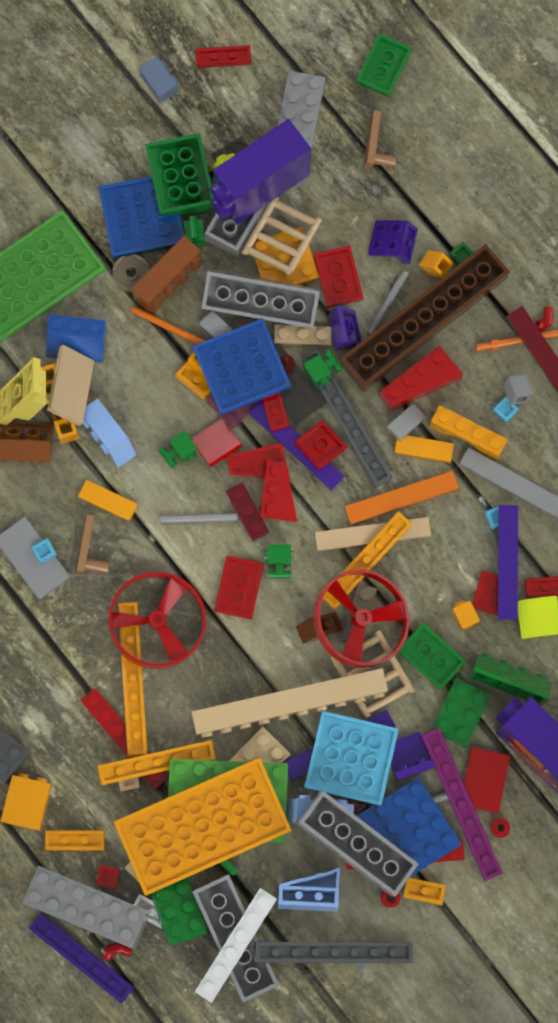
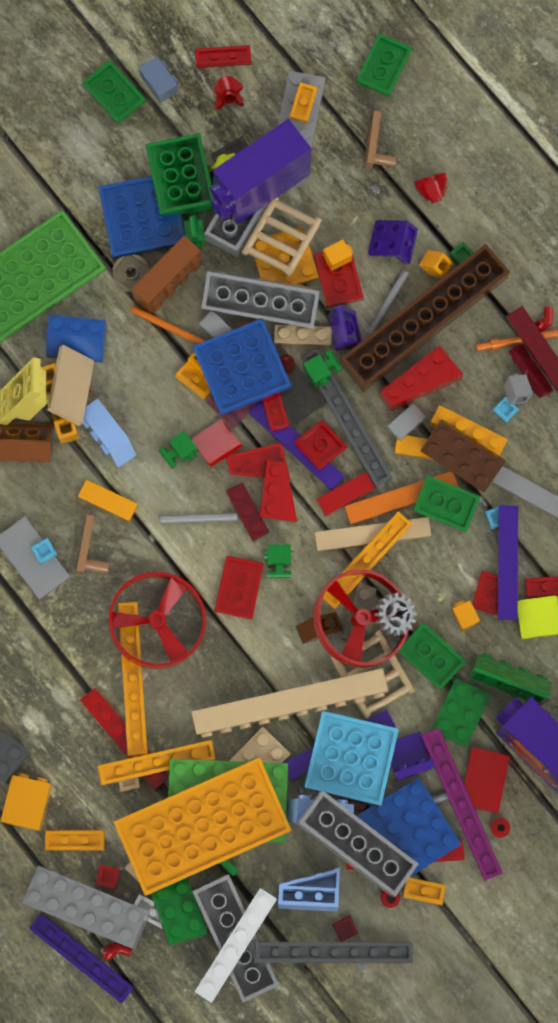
(114, 92): none -> green plate
(228, 91): none -> red brick
(303, 103): none -> light orange plate
(338, 254): none -> light orange brick
(345, 494): none -> red tile
(345, 928): none -> dark red tile
(402, 620): none -> light grey gear
(432, 187): none -> red brick
(446, 503): none -> green plate
(462, 455): none -> reddish brown plate
(527, 366): none -> dark red plate

